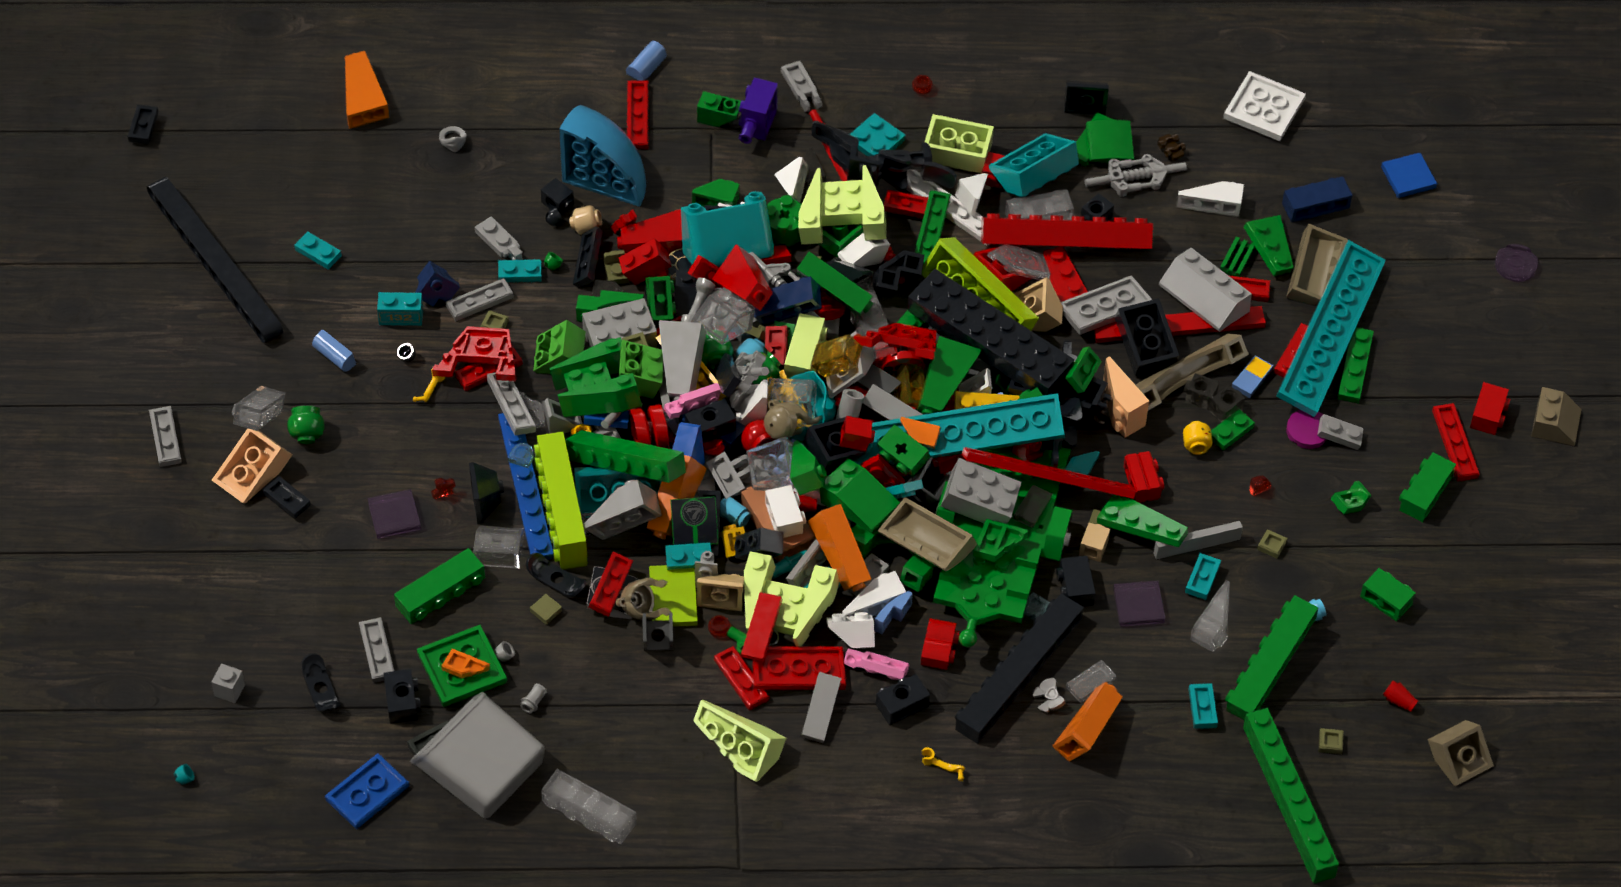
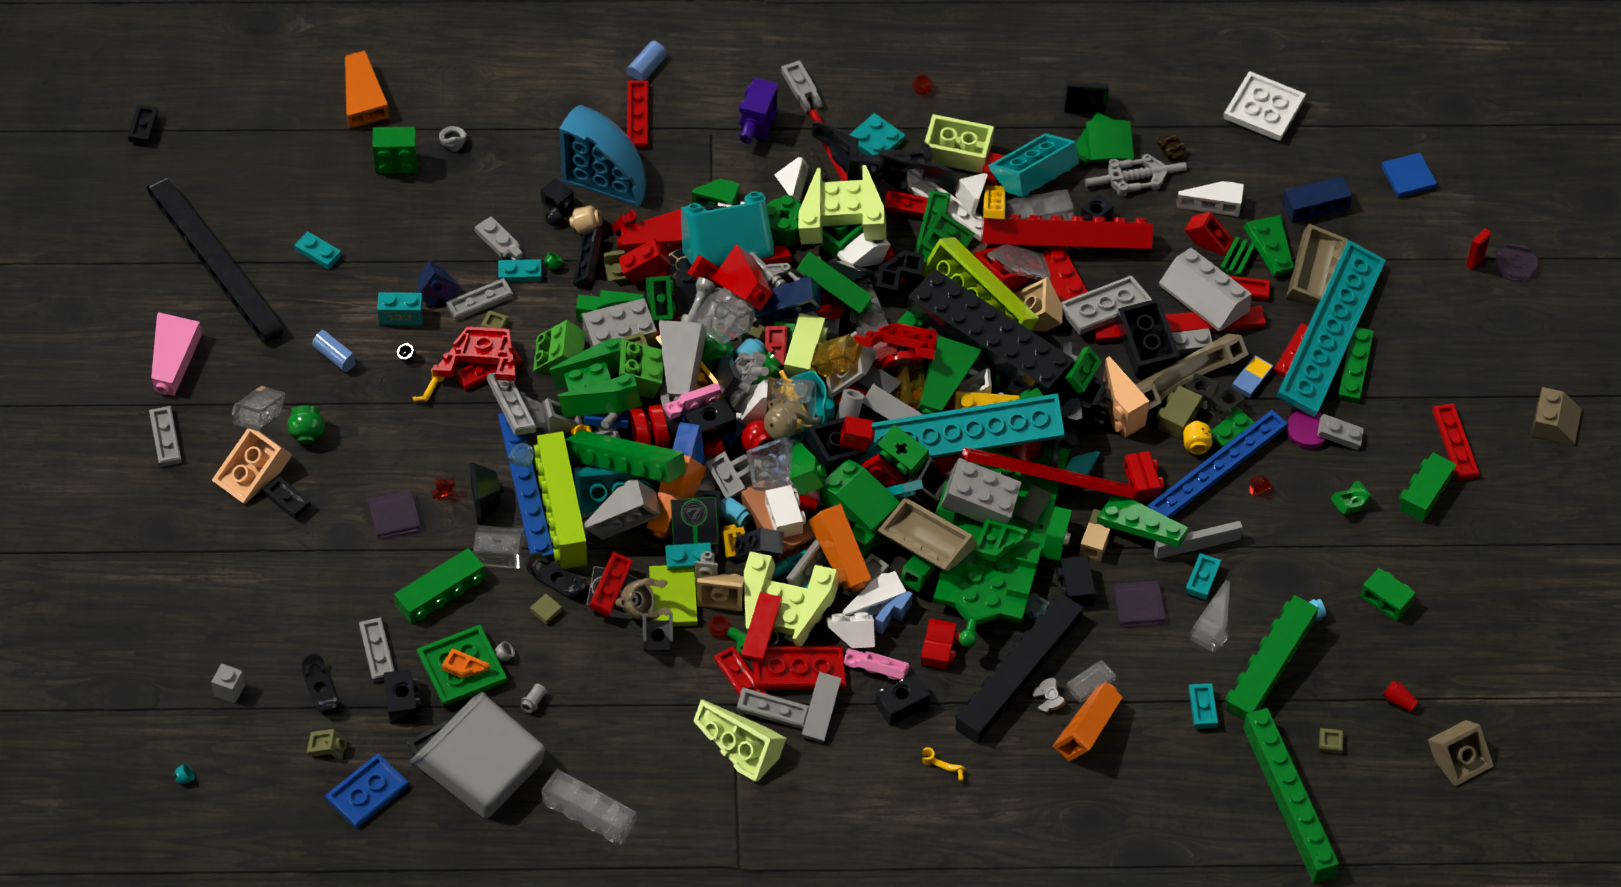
(173, 349): none -> bright pink slope
(326, 743): none -> olive bracket
(395, 150): none -> green brick
(717, 109): green slope -> none
(772, 708): none -> light grey tile
(922, 432): orange tile -> none
(946, 227): none -> green slope
(994, 202): none -> yellow tile
(1179, 412): none -> olive brick
(1191, 341): none -> light grey plate
(1209, 233): none -> red slope
(1219, 465): none -> blue plate
(1272, 544): olive tile -> none
(1478, 249): none -> red tile
(1489, 408): red brick -> none

